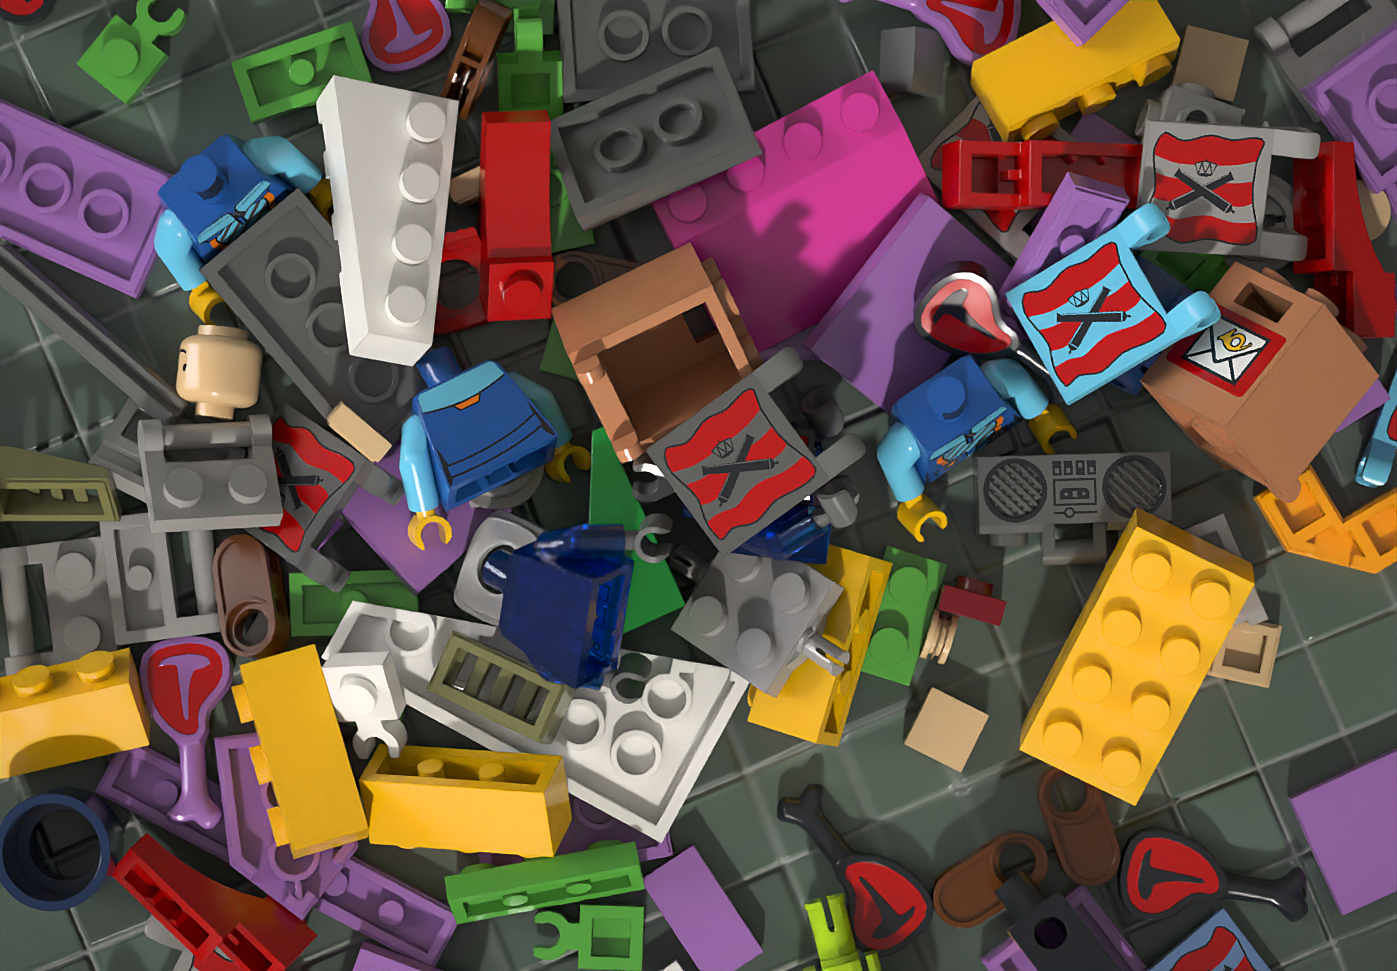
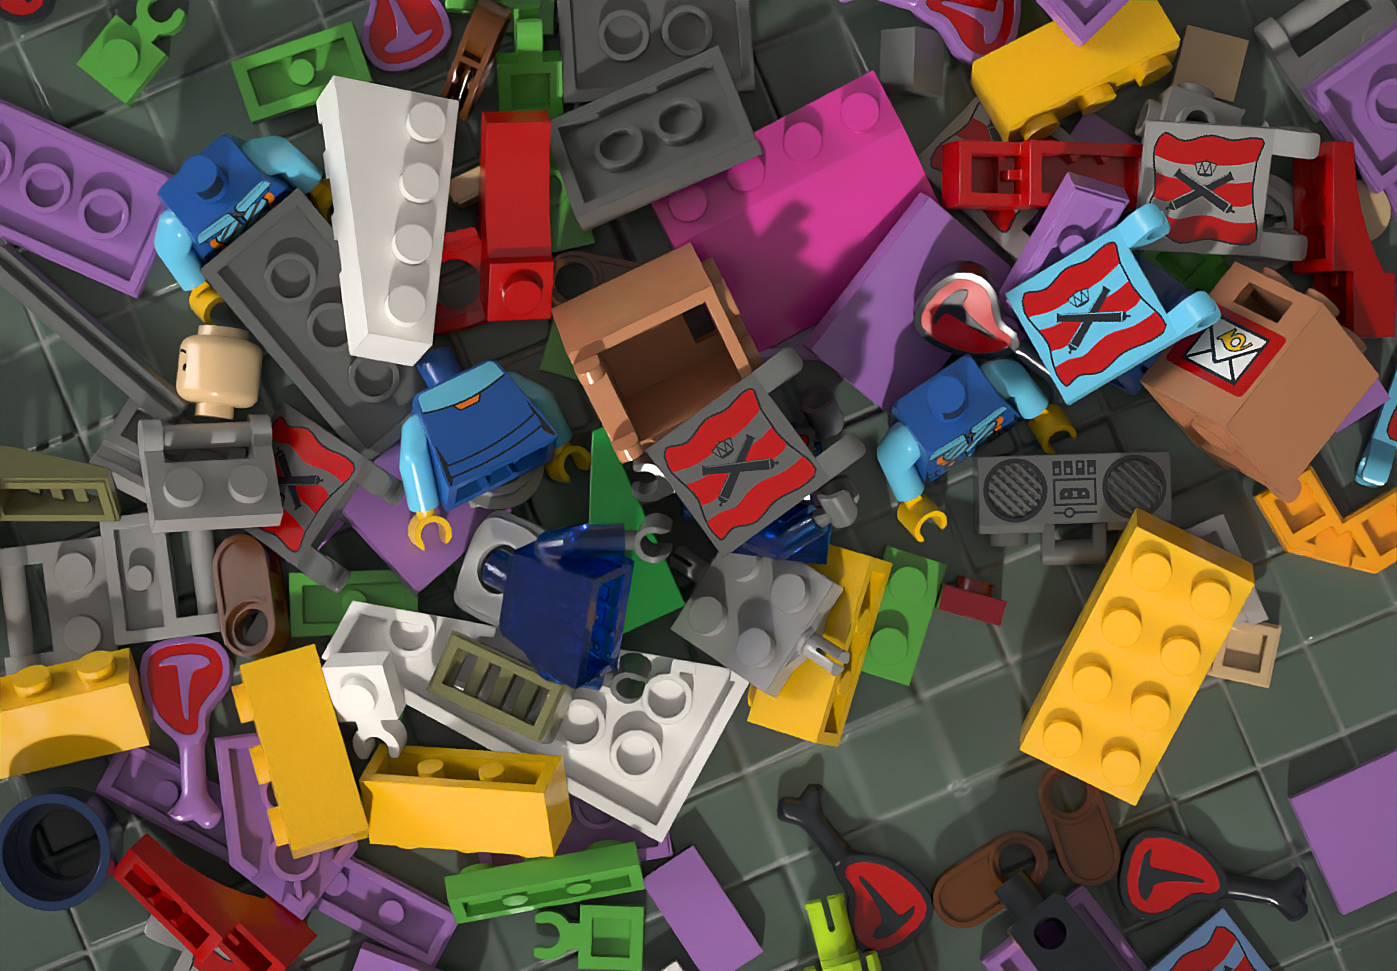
(358, 432): tan tile -> none
(939, 636): tan piece -> none
(945, 729): tan tile -> none

